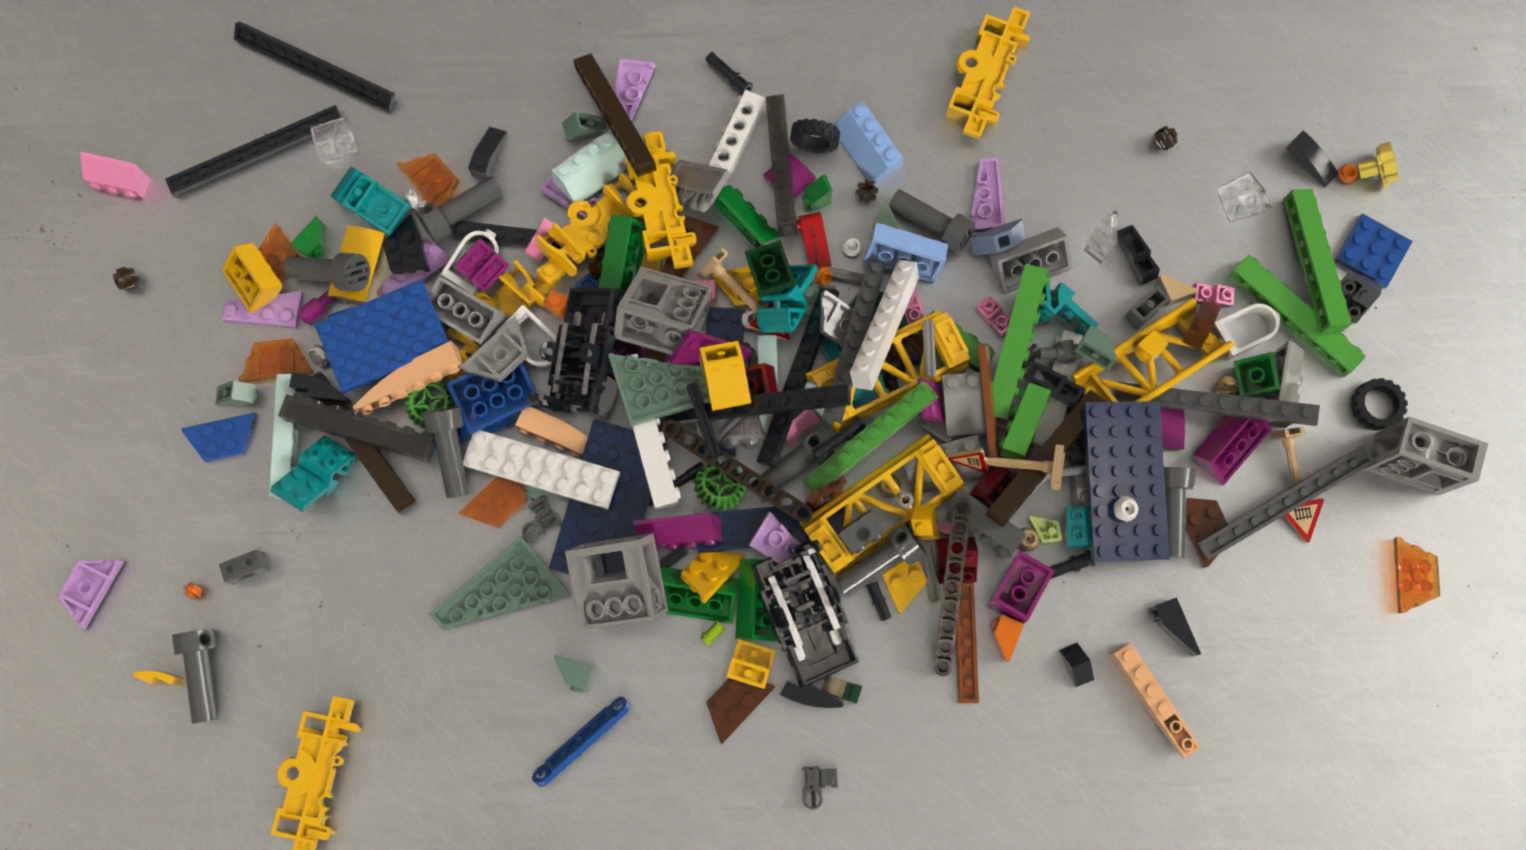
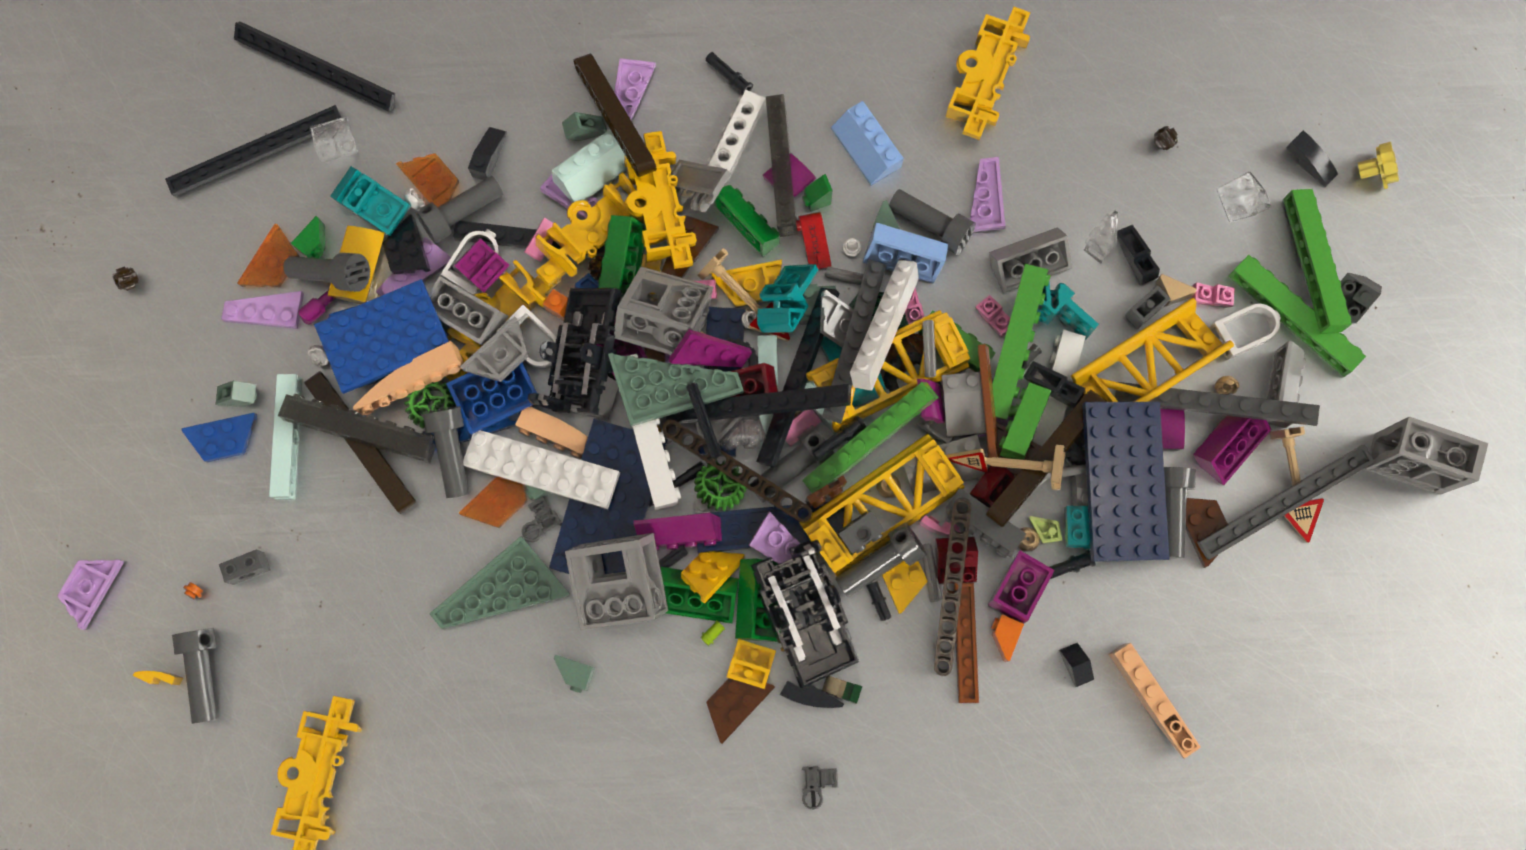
(113, 175): bright pink slope -> none
(251, 276): yellow slope -> none
(274, 358): clear orange wing -> none
(314, 473): teal piece -> none
(317, 389): black slope -> none
(580, 741): blue plate -> none
(724, 375): yellow slope -> none
(770, 269): dark green slope -> none
(823, 276): orange plate -> none
(826, 142): black tyre -> none
(872, 190): dark brown gear -> none
(908, 502): light grey pin -> none
(925, 523): yellow slope -> none
(998, 238): sand blue slope -> none
(1062, 351): dark grey pin -> none
(1097, 348): sand green slope -> none
(1120, 511): white plate -> none
(1150, 347): yellow brick -> none
(1173, 622): black slope -> none
(1201, 324): reddish brown slope -> none
(1257, 376): green slope -> none
(1347, 173): orange plate -> none
(1373, 250): blue plate -> none
(1386, 386): black tyre -> none
(1415, 575): clear orange wing -> none

